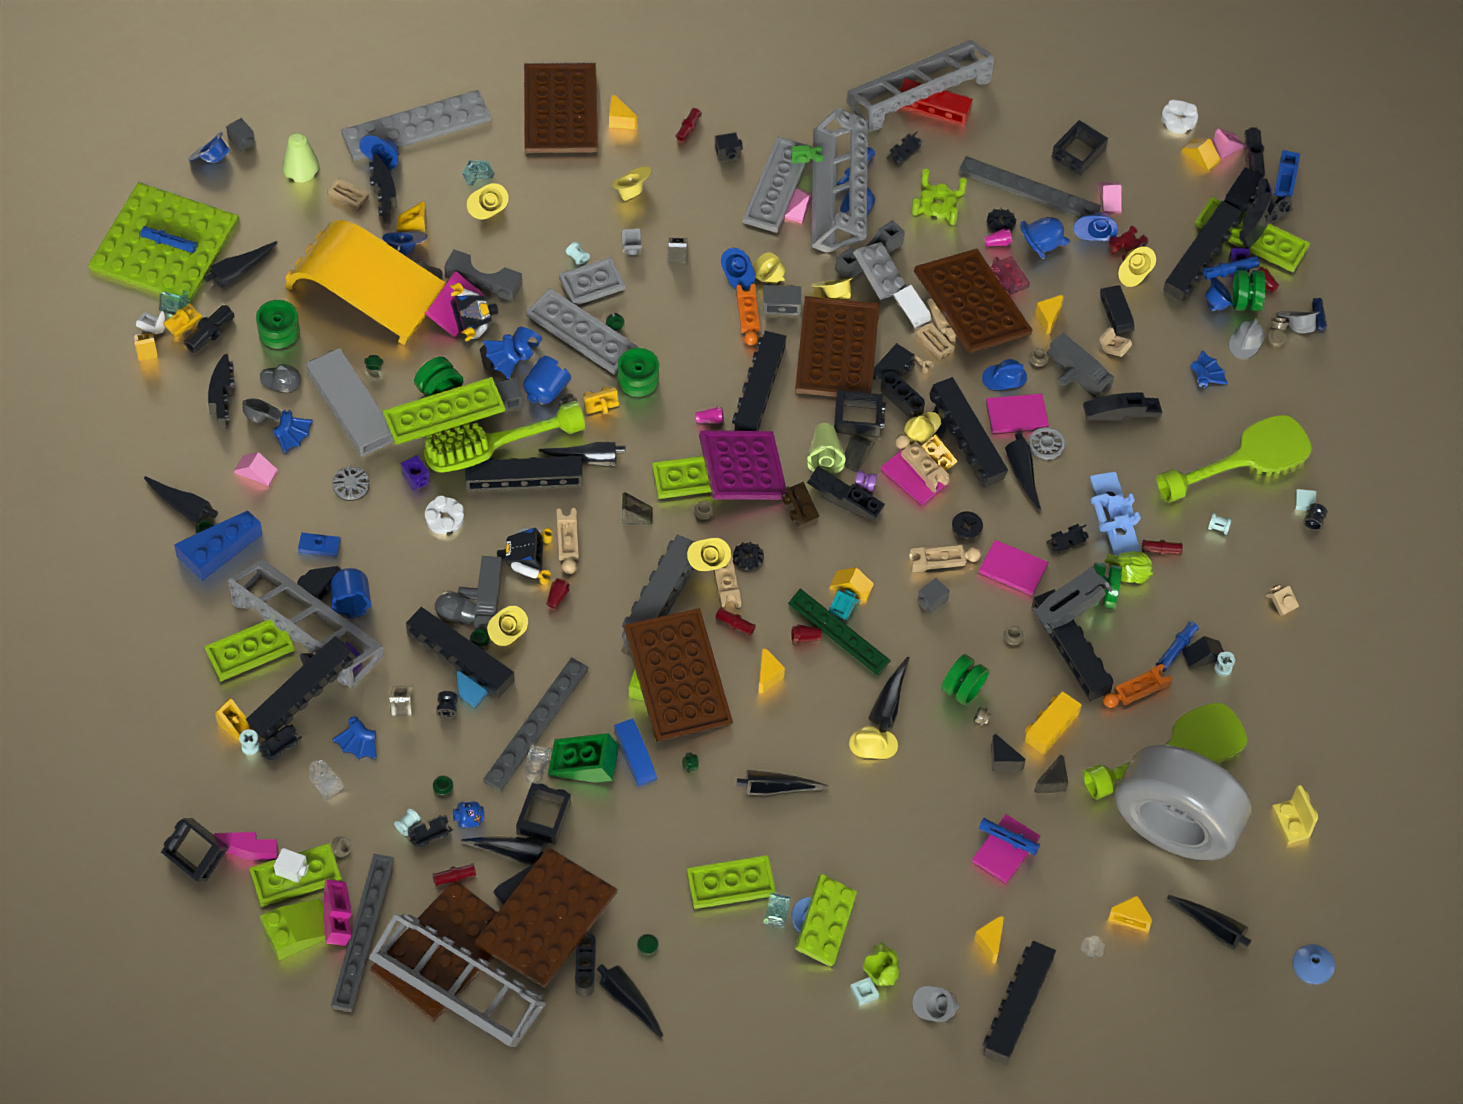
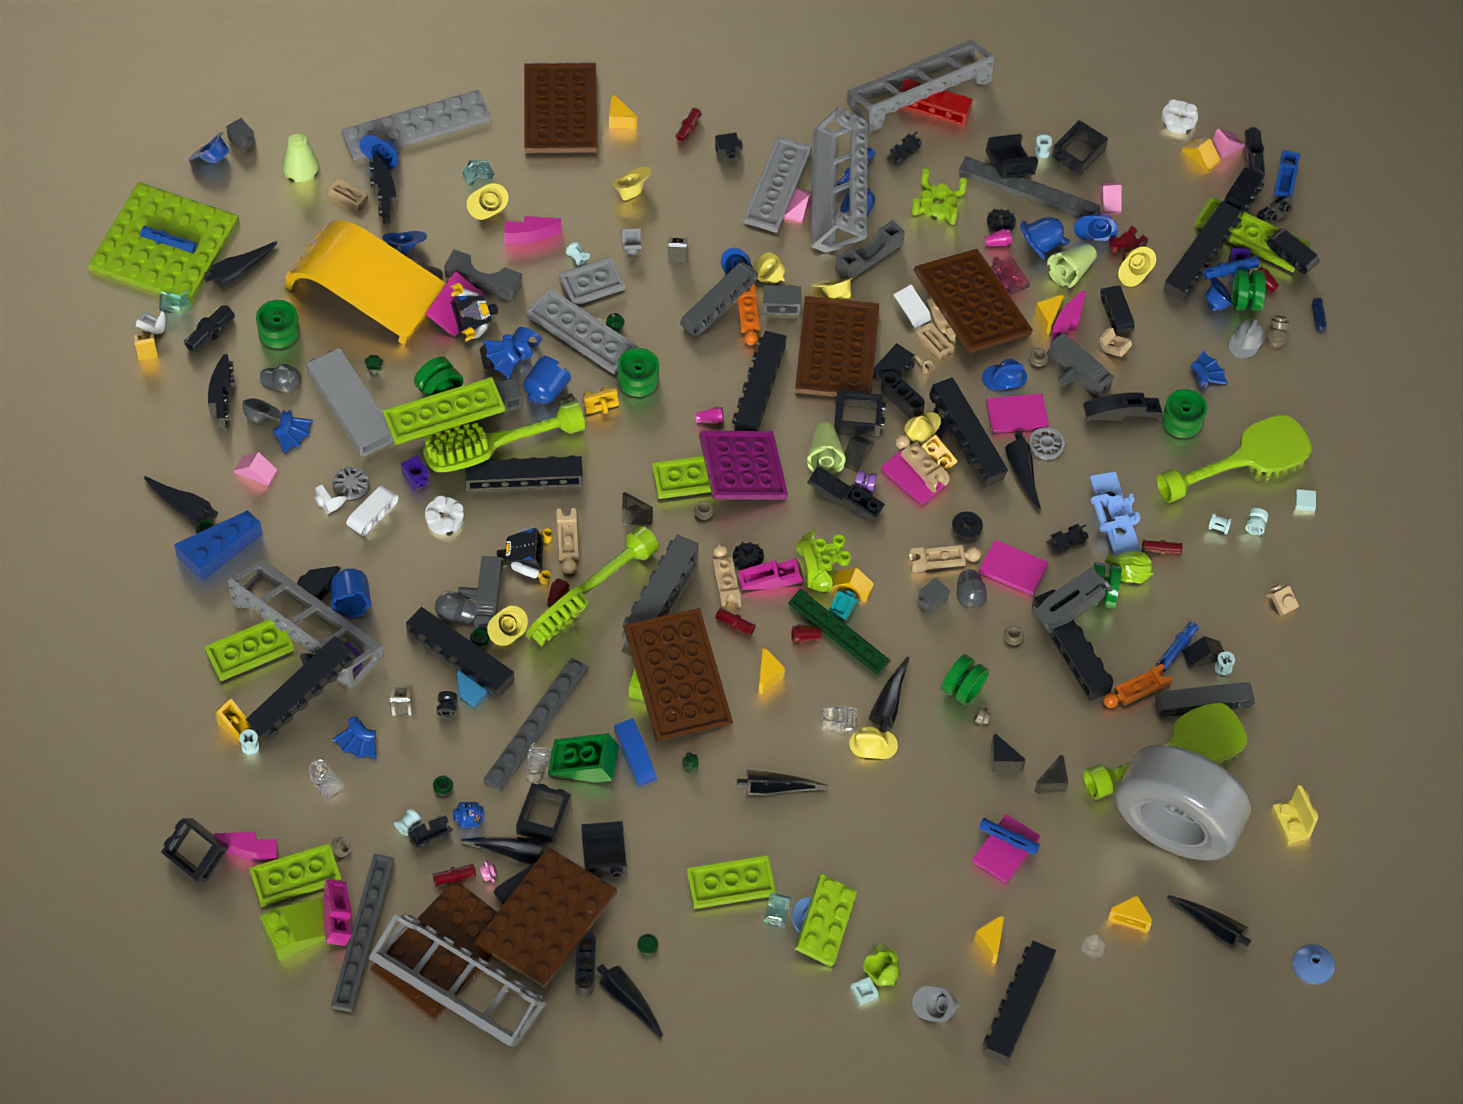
(182, 320): yellow hips -> none
(287, 739): black hinge -> none
(291, 865): white brick -> none
(319, 545): blue plate -> none
(329, 504): none -> white plate
(372, 510): none -> white beam
(413, 219): yellow slope -> none
(488, 871): none -> bright pink plate
(531, 230): none -> dark pink slope
(592, 454): black piece -> none
(604, 849): none -> black panel
(638, 544): none -> lime piece
(709, 554): light yellow piece -> none
(719, 299): none -> dark grey beam
(771, 575): none -> dark pink slope
(799, 503): dark brown bracket -> none
(804, 153): bright green plate -> none
(820, 559): none -> lime piece
(840, 719): none -> clear piece
(880, 270): light grey plate -> none
(971, 589): none -> dark grey piece
(1010, 157): none -> black panel
(1043, 143): none -> light aqua bush
(1052, 722): yellow brick -> none
(1069, 316): none -> dark pink slope
(1071, 264): none -> yellowish green cone
(1184, 413): none -> green wheel
(1184, 700): none -> dark grey beam
(1256, 521): none -> light aqua wheel
(1259, 216): black slope -> none
(1293, 251): none -> black beam
(1300, 321): light grey piece -> none
(1315, 516): black wheel -> none

